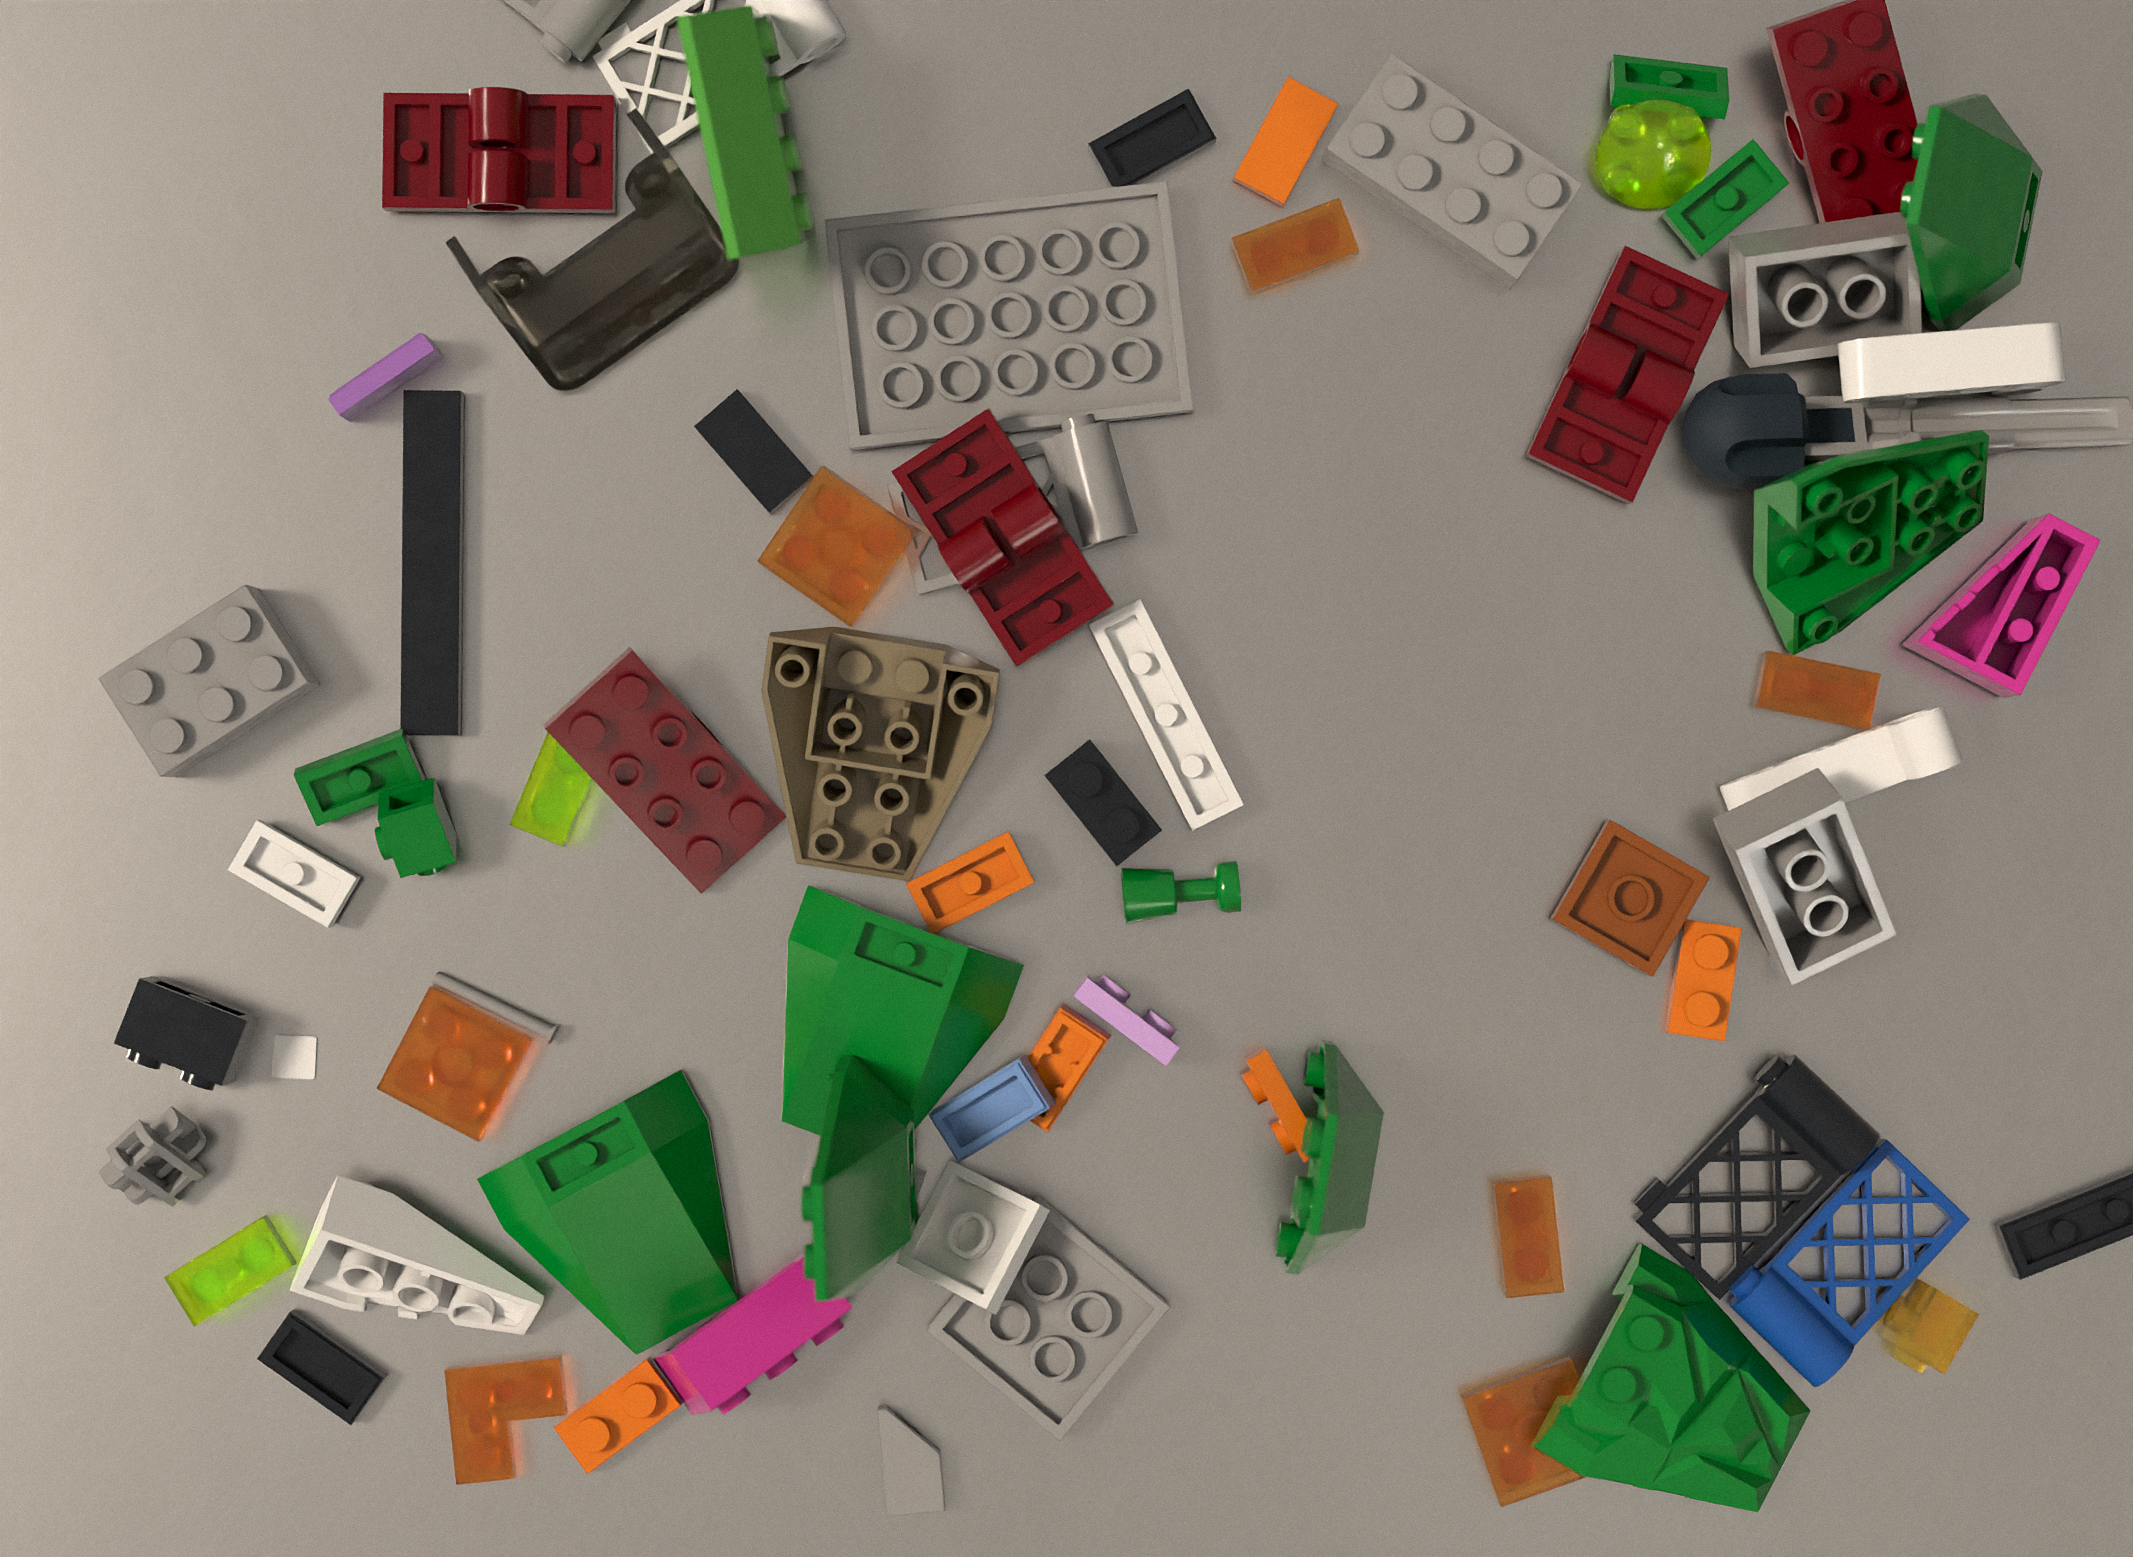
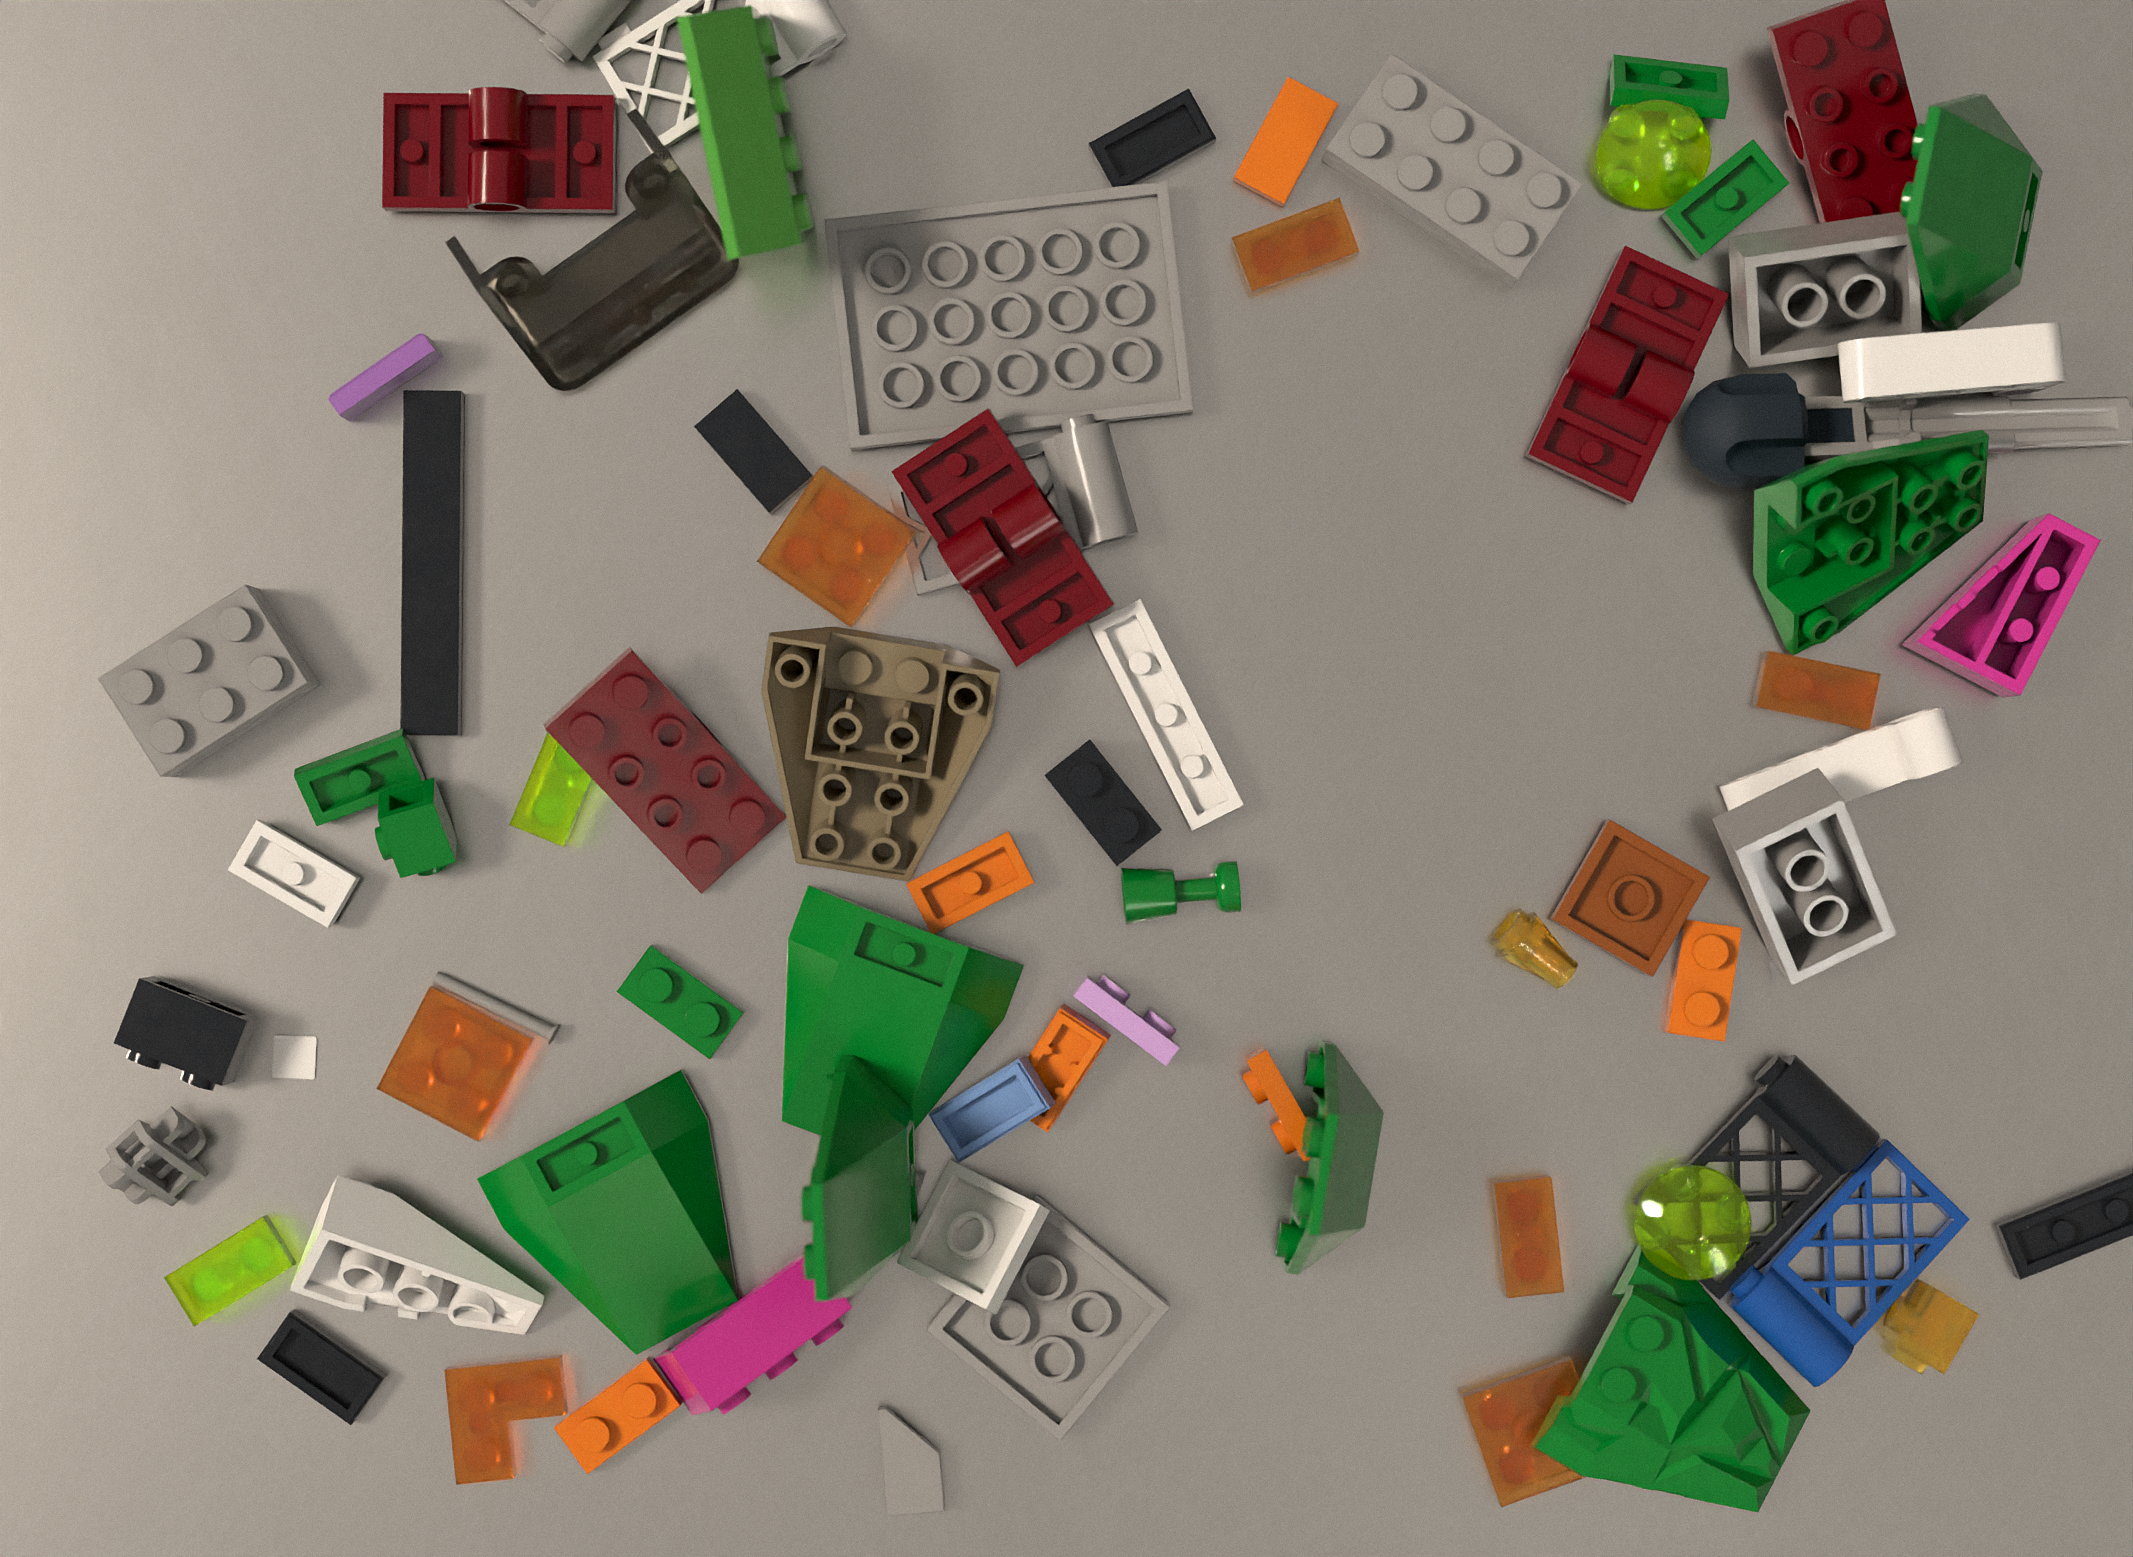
(680, 1001): none -> green plate
(1532, 947): none -> clear yellow cone
(1693, 1222): none -> clear neon green dish

